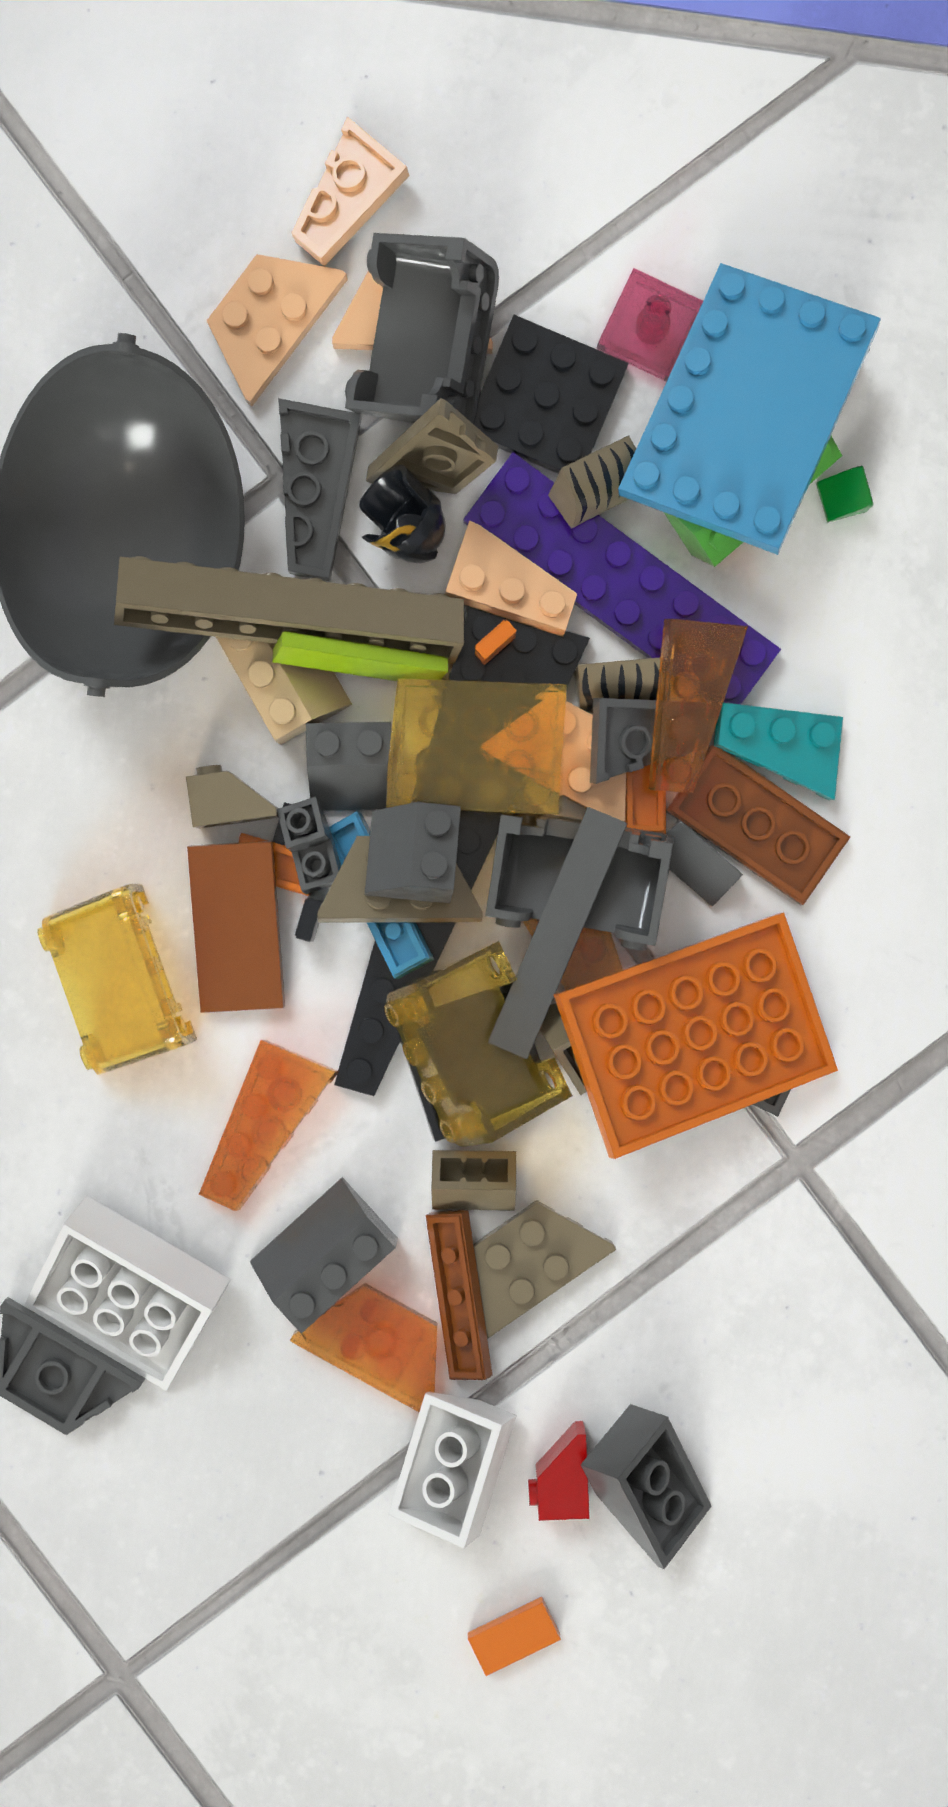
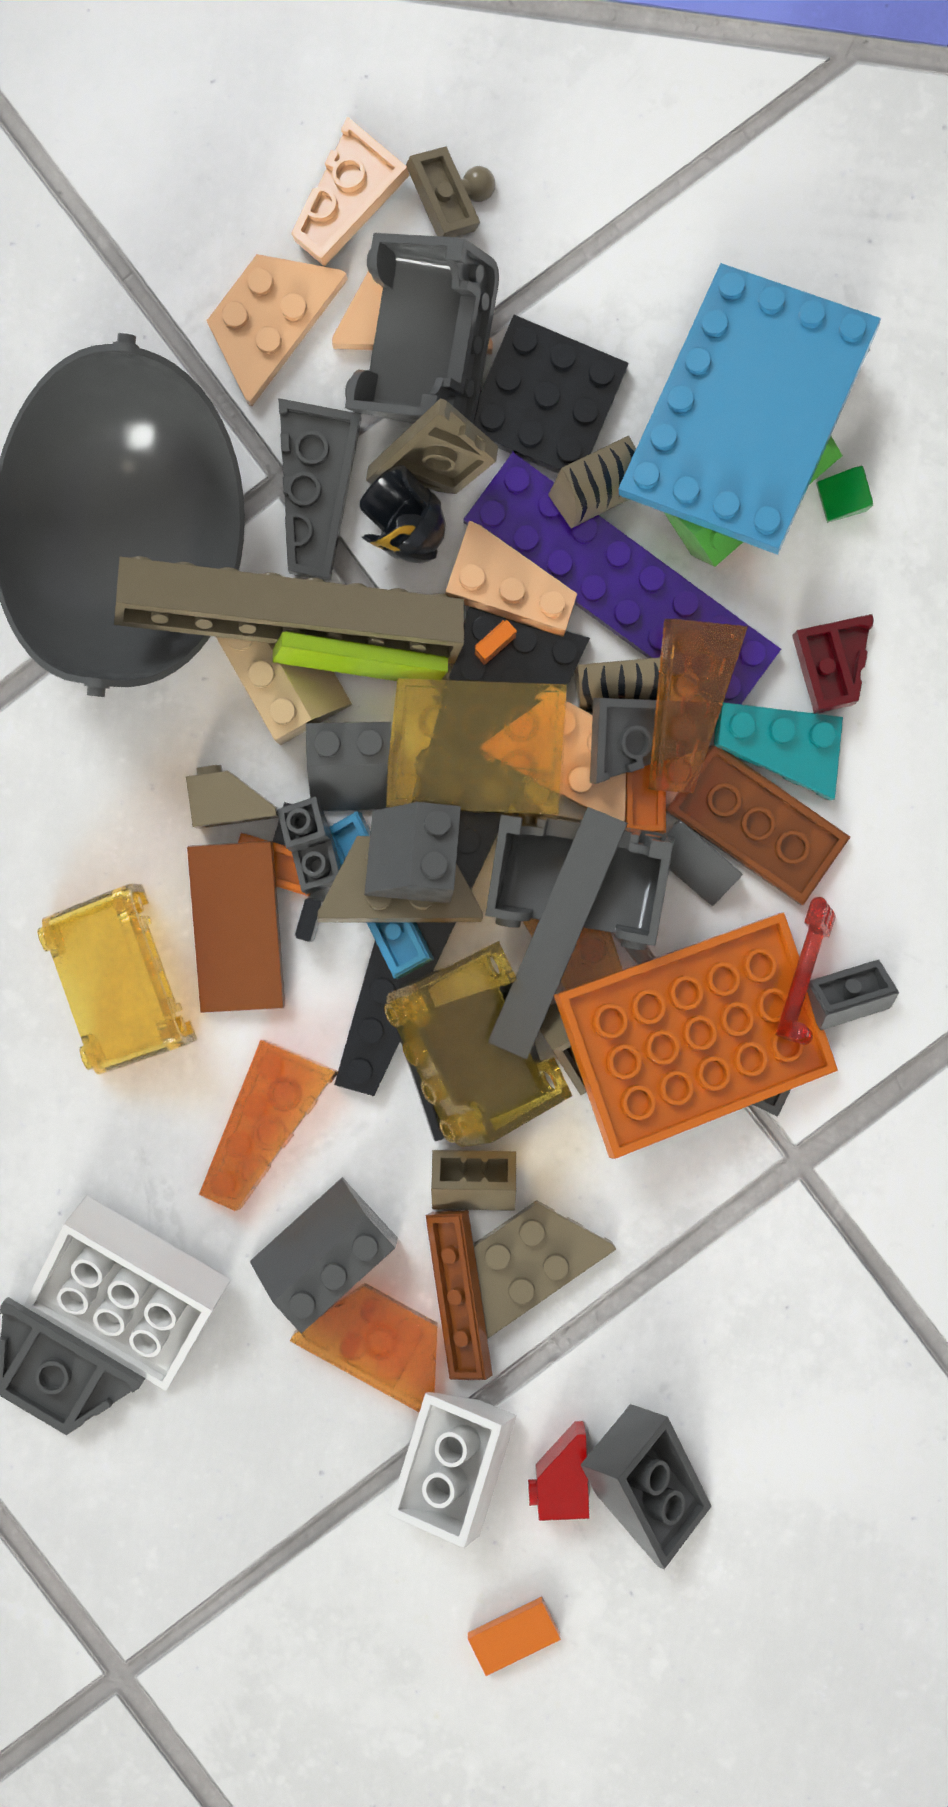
(446, 194): none -> dark tan plate
(649, 324): clear pink tile -> none
(819, 923): none -> clear red hinge
(833, 661): none -> dark red wing
(851, 994): none -> dark grey slope

